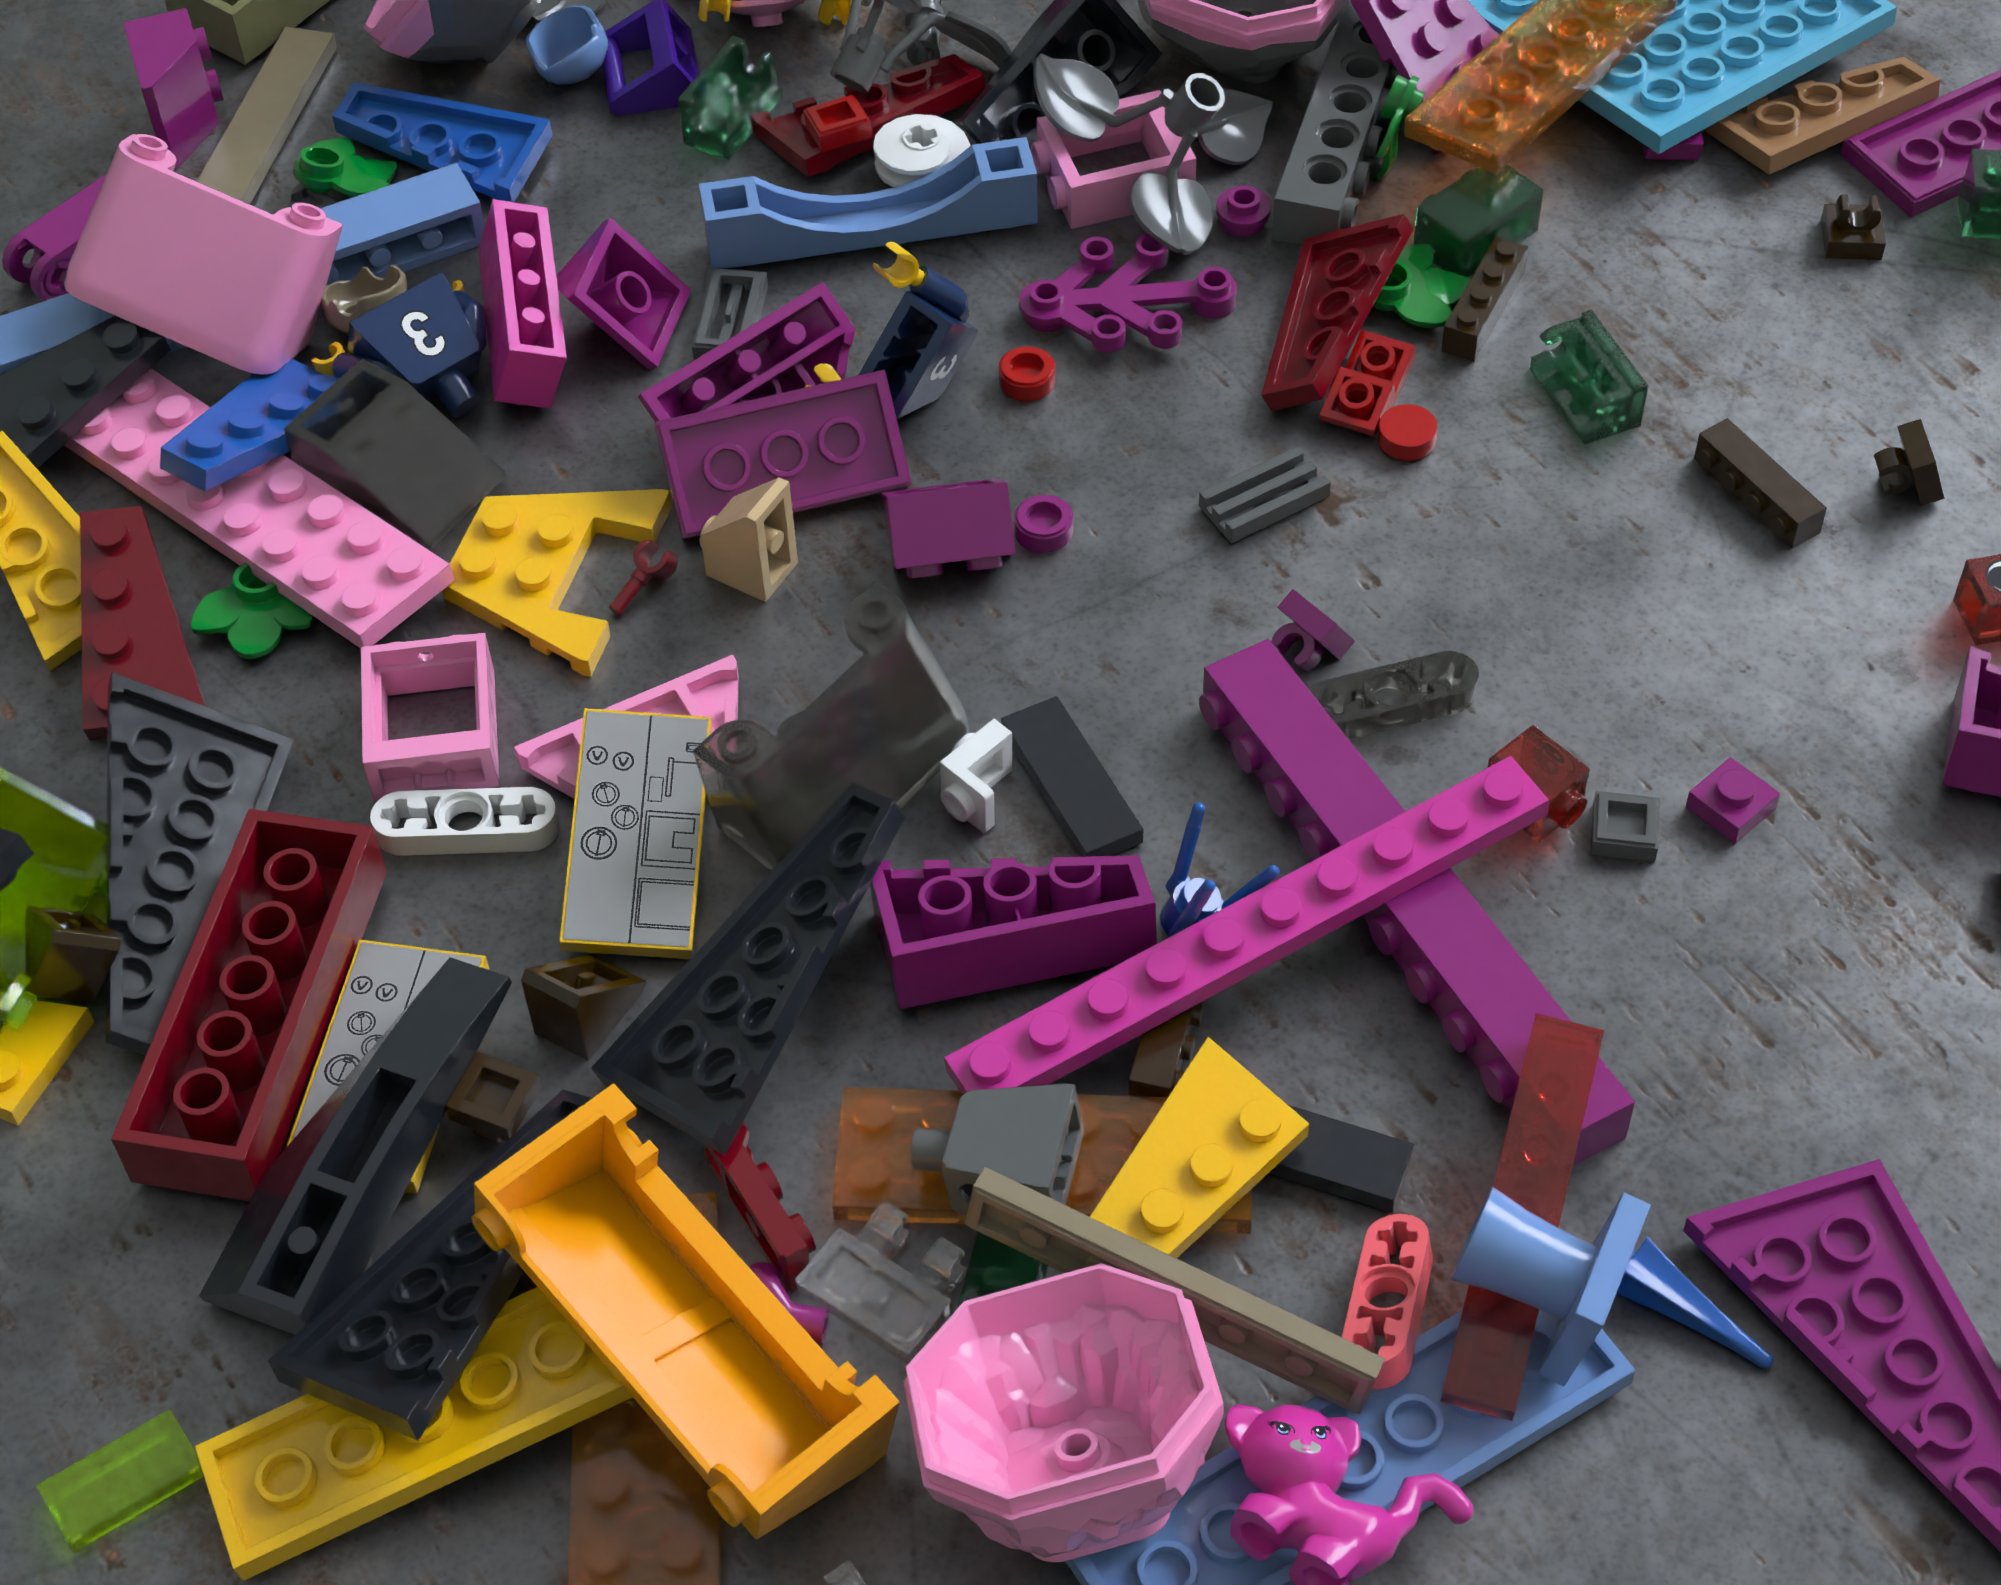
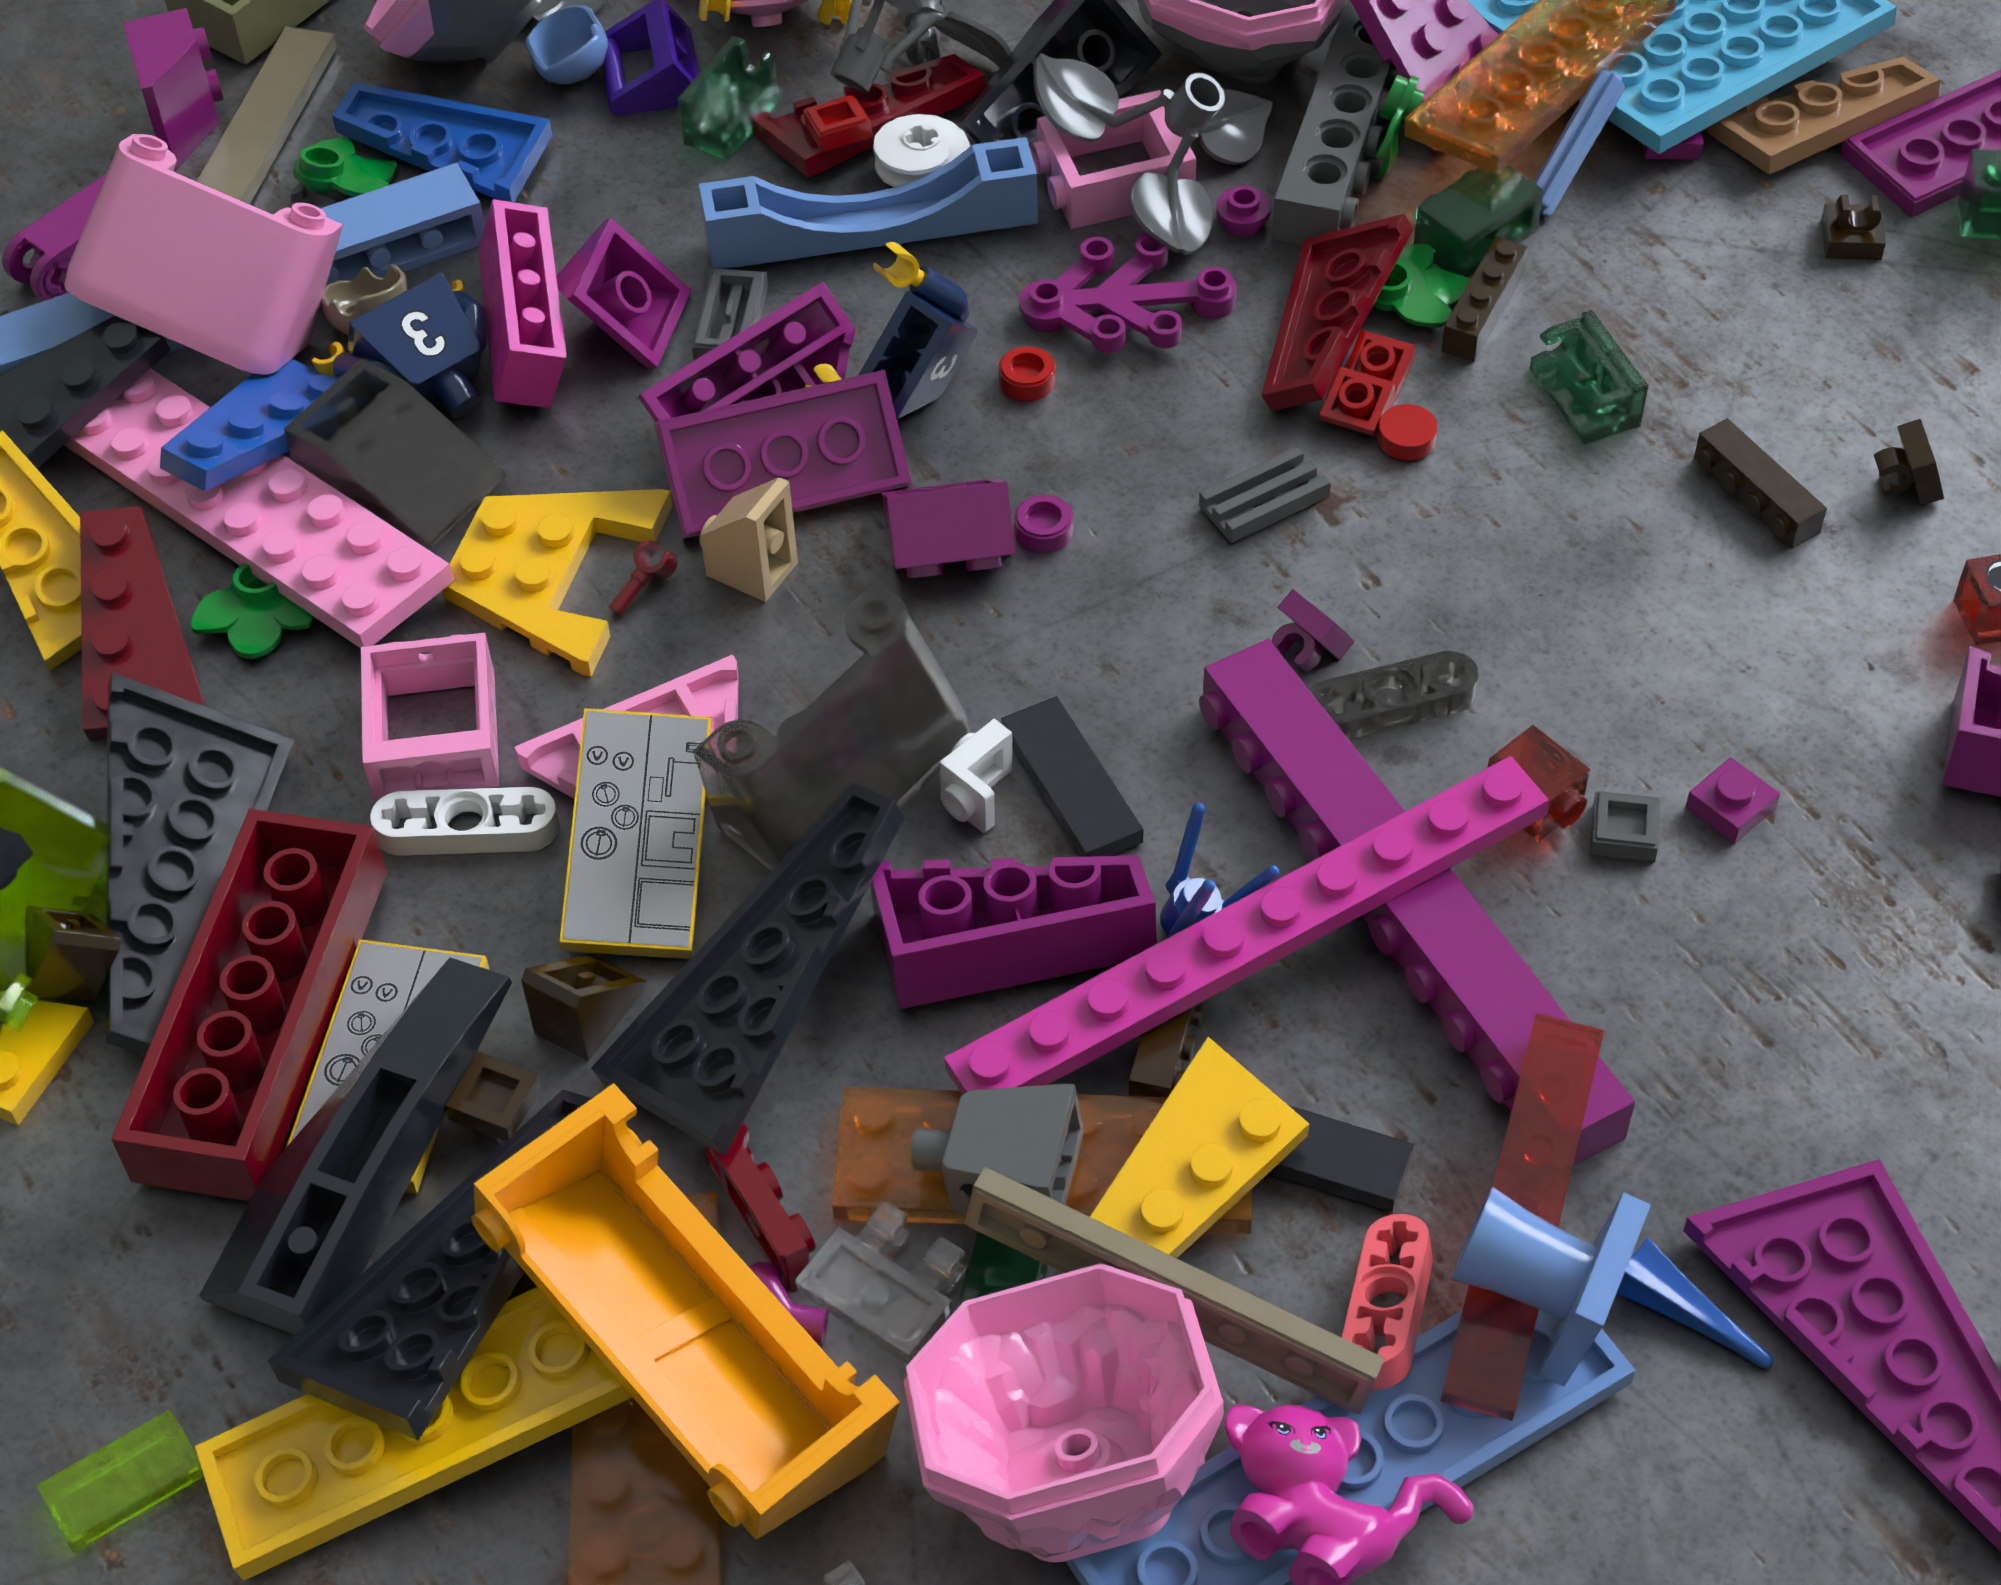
(1578, 138): none -> medium blue axle

